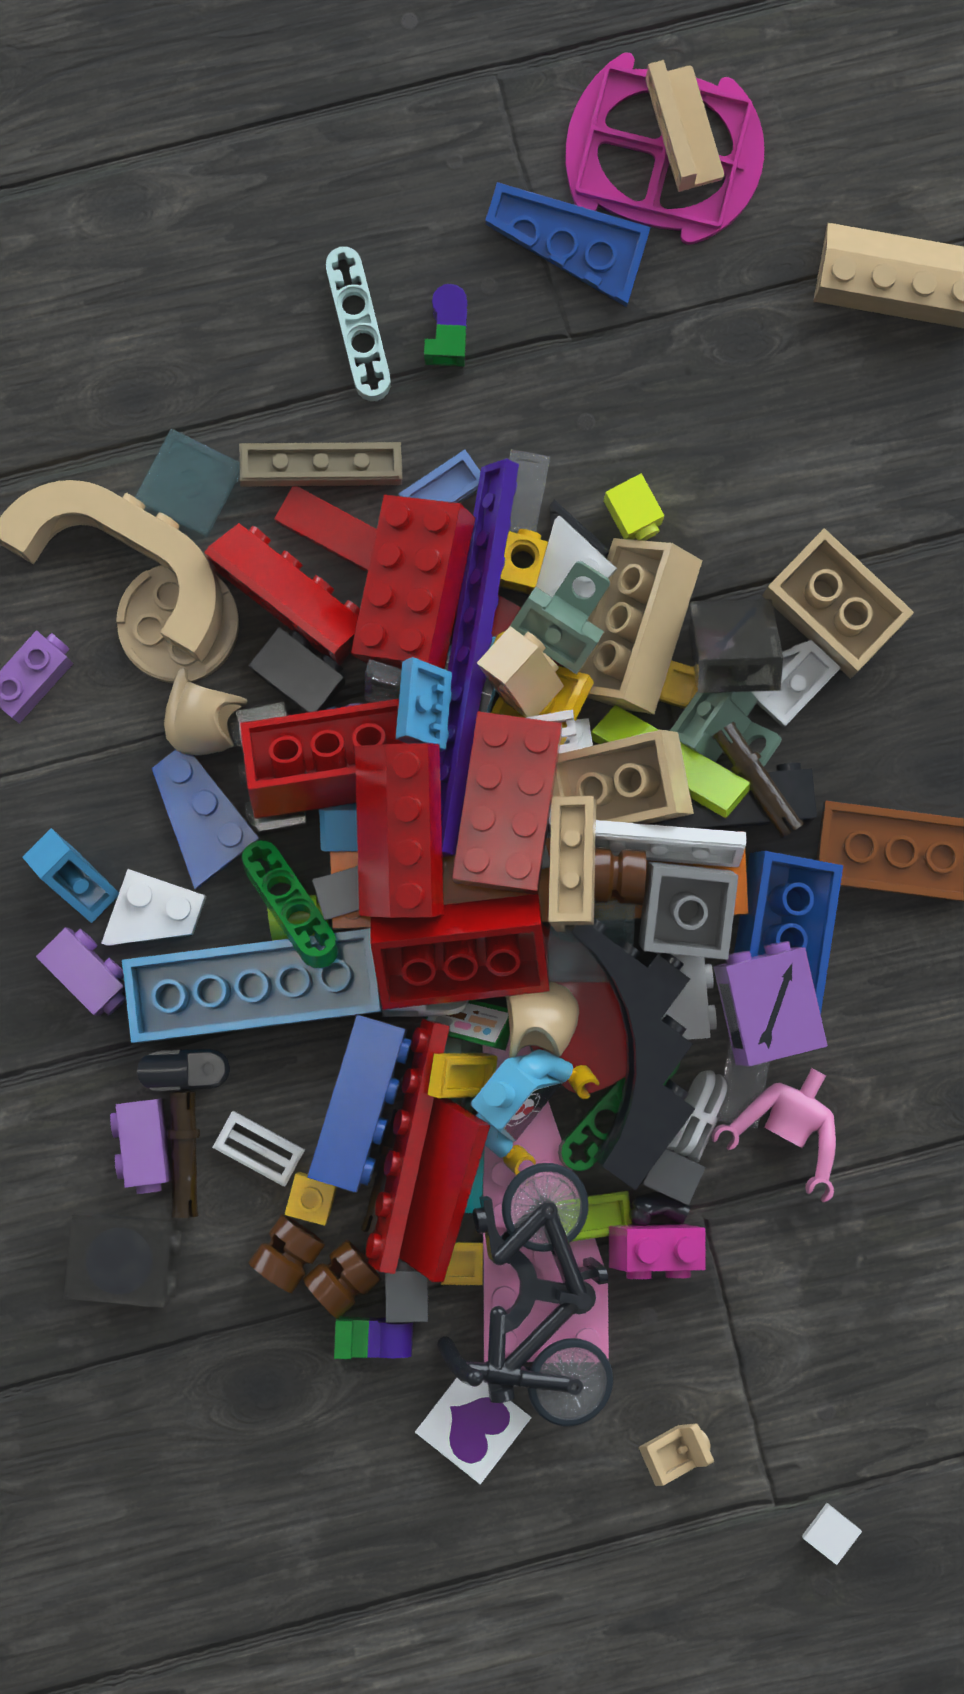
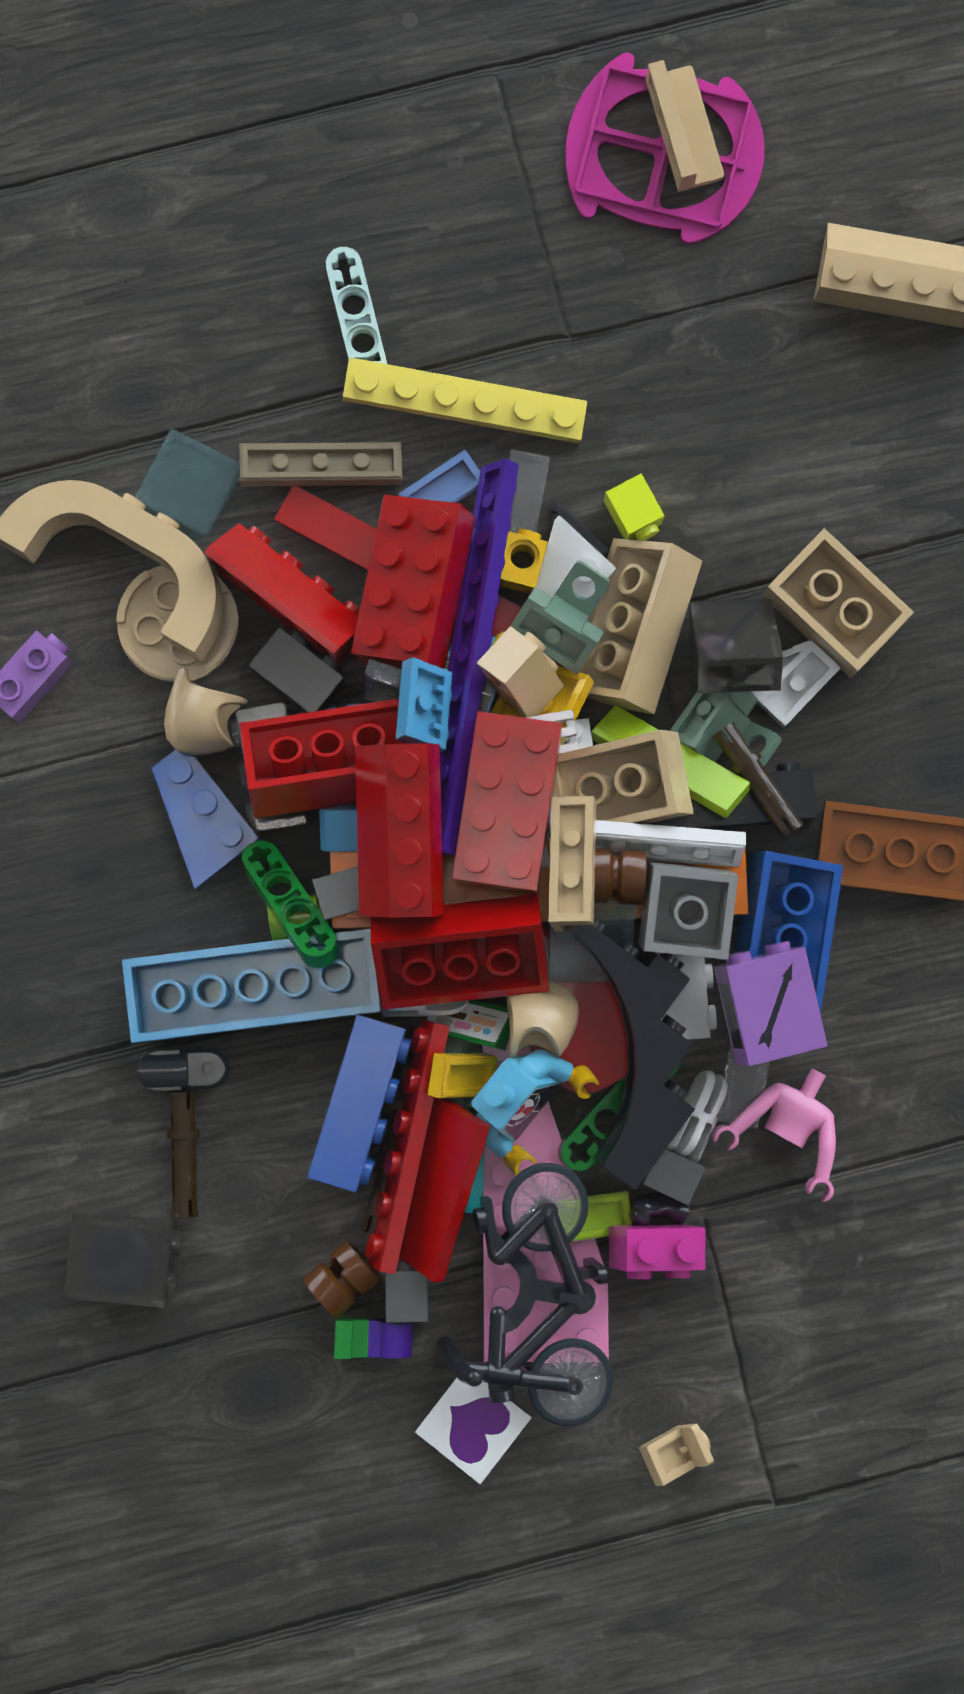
(70, 875): dark azure slope -> none
(83, 972): medium lavender brick -> none
(142, 1145): medium lavender brick -> none
(152, 911): white wing -> none
(228, 1131): white tile -> none
(287, 1253): reddish brown wheel -> none
(310, 1199): yellow brick -> none
(450, 312): leg -> none
(464, 400): none -> light yellow plate
(465, 1264): yellow tile -> none
(578, 240): blue wing -> none
(679, 685): yellow tile -> none
(831, 1533): white tile -> none

